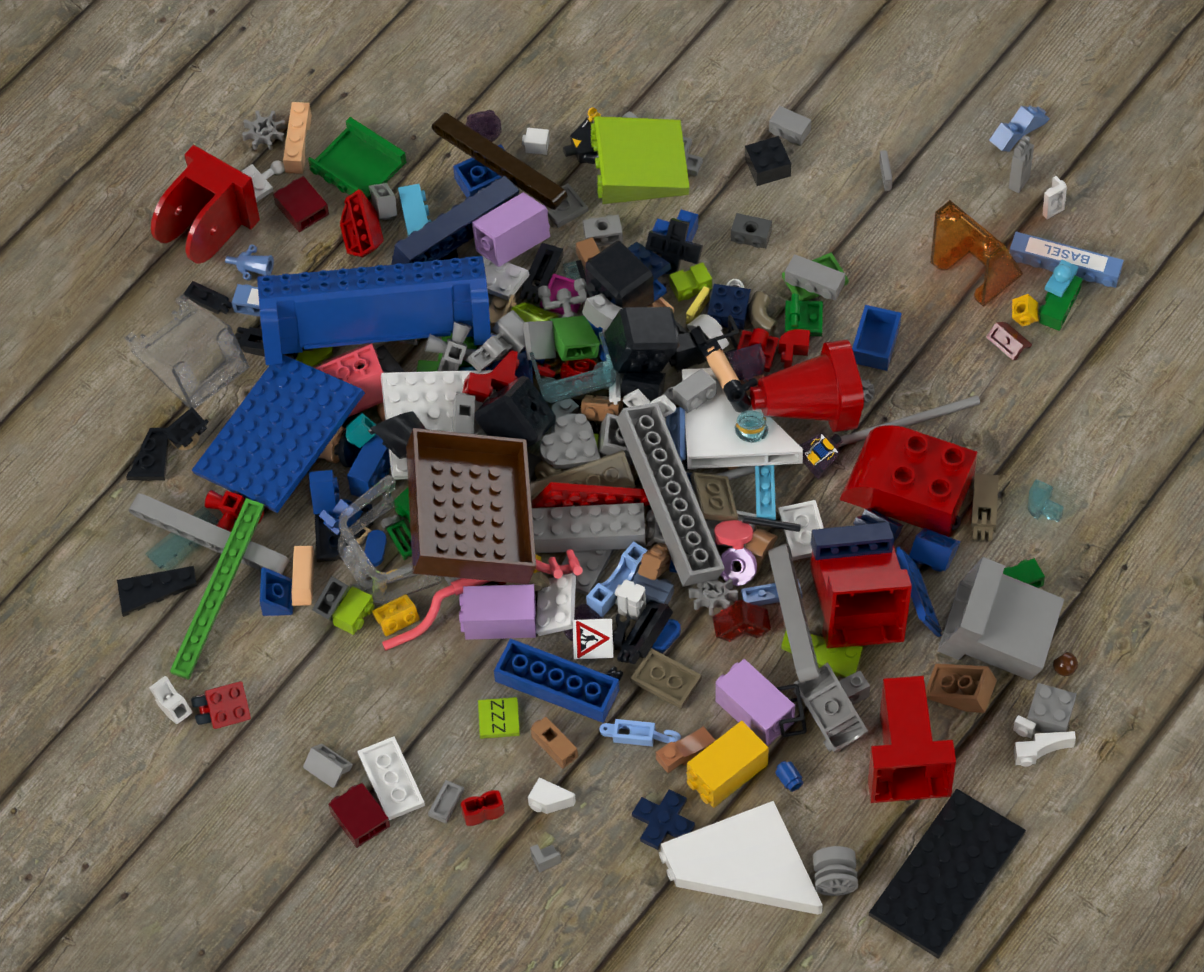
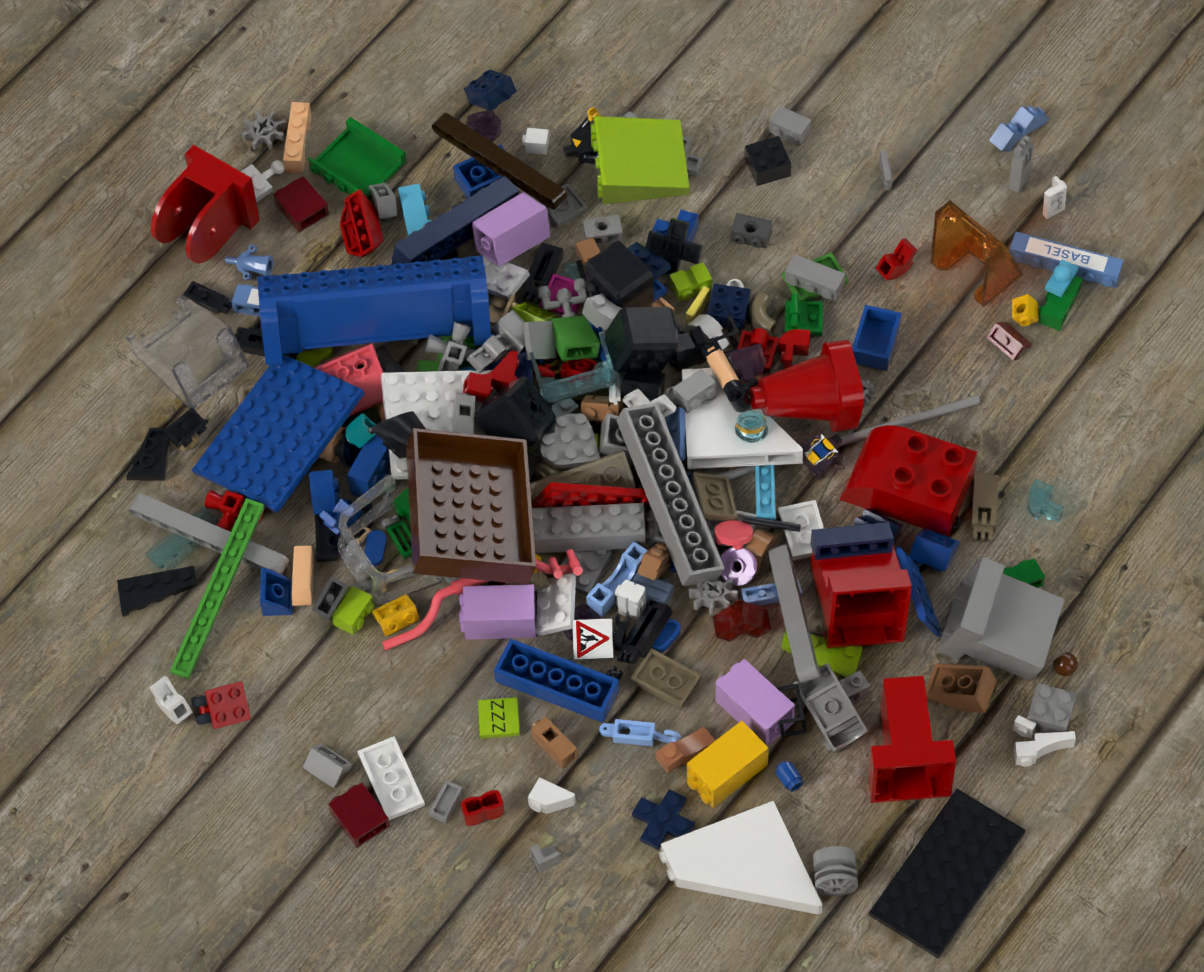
(490, 90): none -> dark blue brick
(897, 263): none -> red brick

